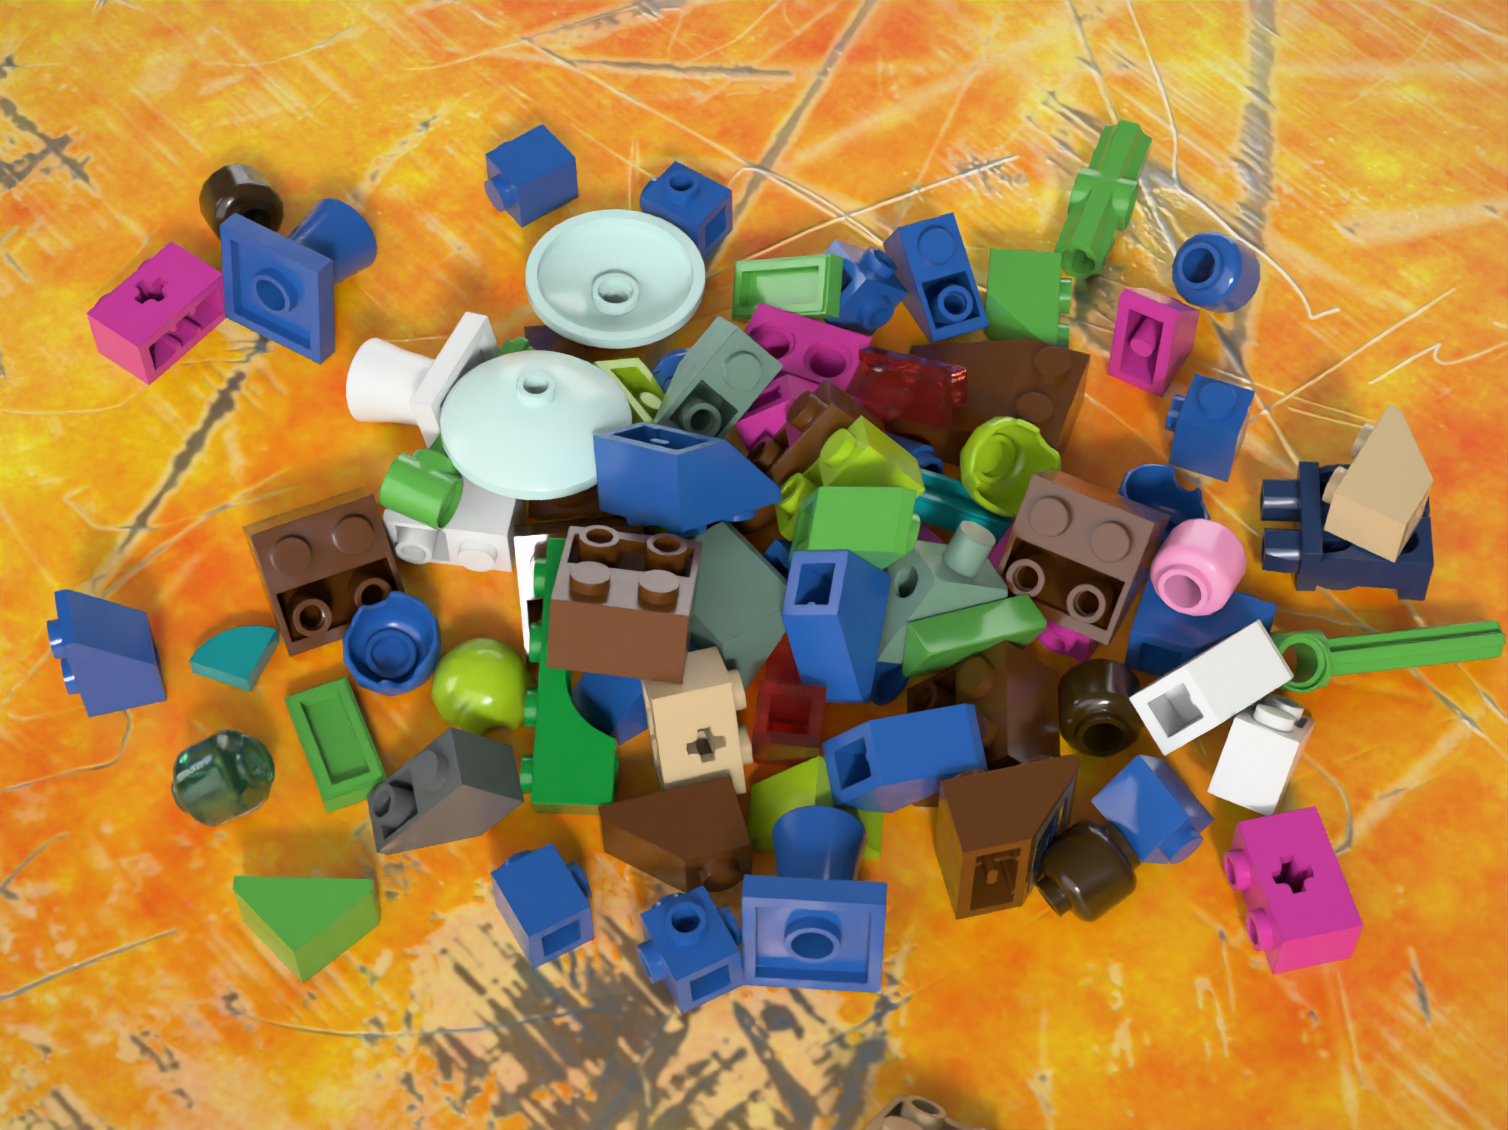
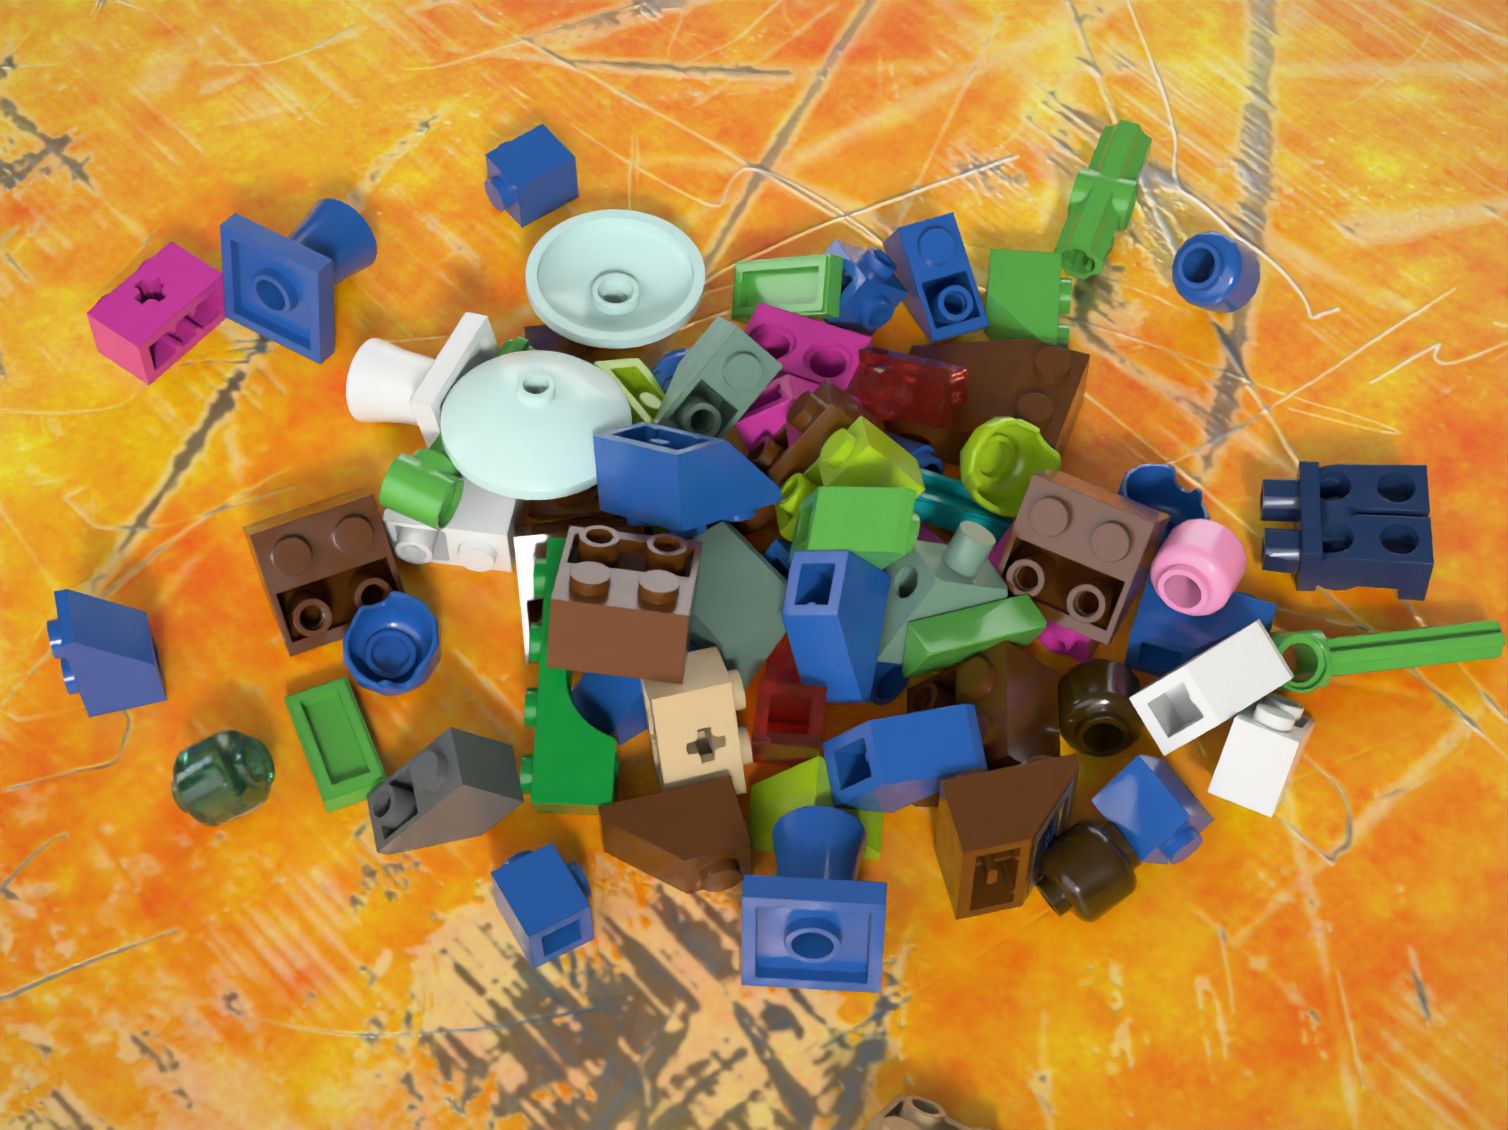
(236, 655): teal tile -> none
(241, 191): dark brown head -> none
(307, 918): bright green slope -> none
(481, 686): lime hair -> none
(691, 948): blue brick -> none
(692, 204): blue brick -> none
(1151, 339): dark pink slope -> none
(1209, 426): blue brick -> none
(1292, 890): dark pink brick -> none
(1383, 489): tan slope -> none

